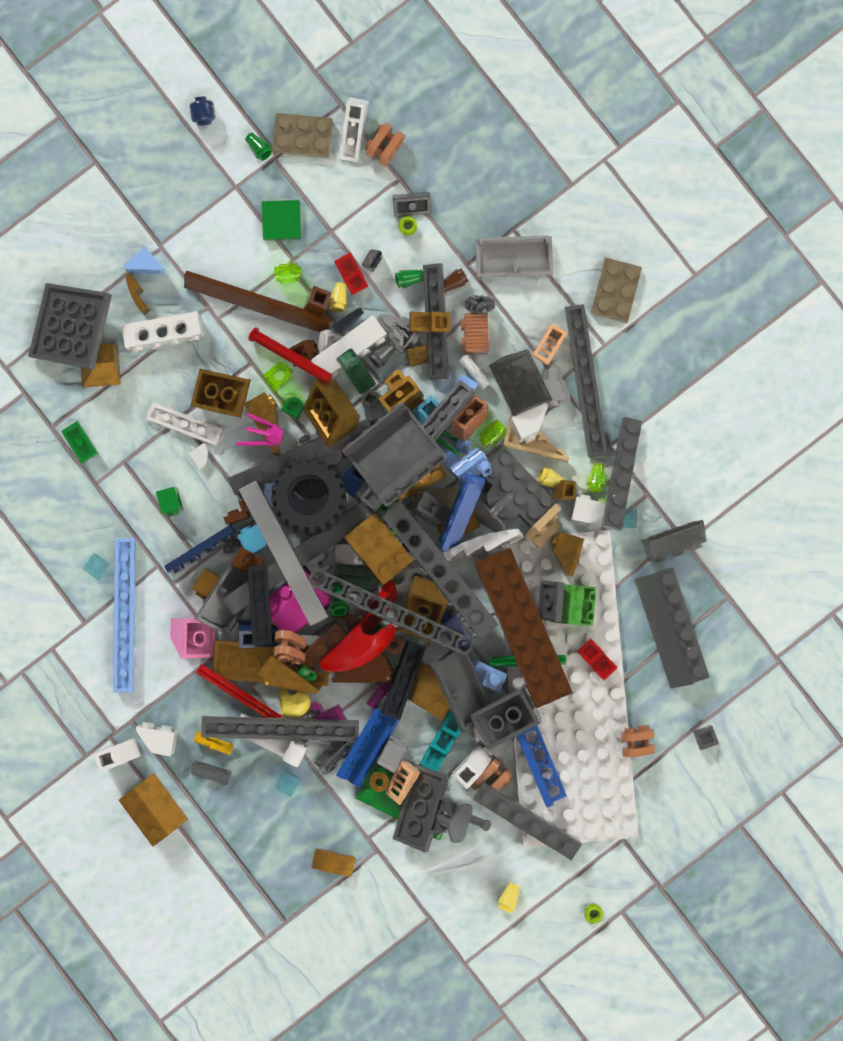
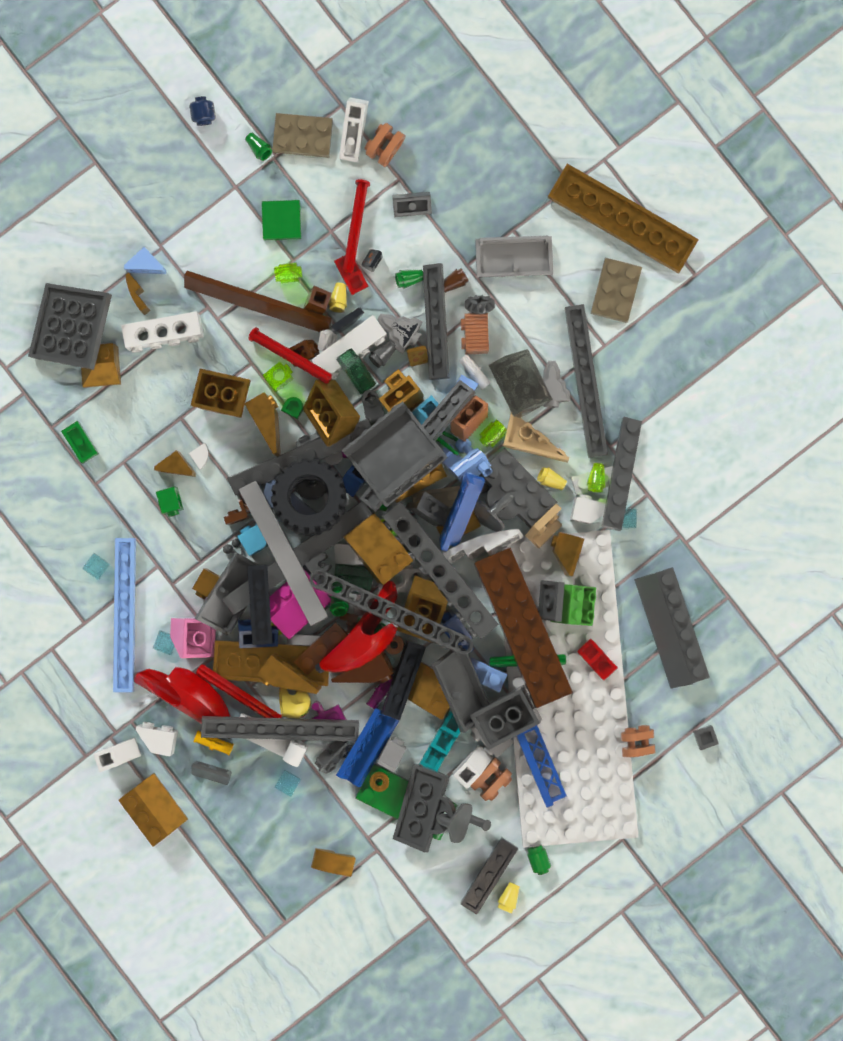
(164, 643): none -> clear light blue tile
(175, 464): none -> pearl gold slope
(184, 424): white tile -> none
(184, 692): none -> red piece
(194, 553): dark blue plate -> none
(246, 558): reddish brown bracket -> none
(273, 434): dark pink plant -> none
(290, 648): nougat brick -> none
(307, 673): green tile -> none
(355, 225): none -> red axle
(407, 220): lime plate -> none
(413, 774): light nougat slope -> none
(429, 321): pearl gold slope -> none
(489, 875): none -> black plate
(527, 821): dark grey plate -> none
(528, 423): white slope -> none
(539, 860): none -> green brick
(555, 331): light nougat slope -> none
(565, 490): pearl gold slope -> none
(593, 919): lime plate -> none
(623, 218): none -> pearl gold plate
(674, 541): clear smoke slope -> none

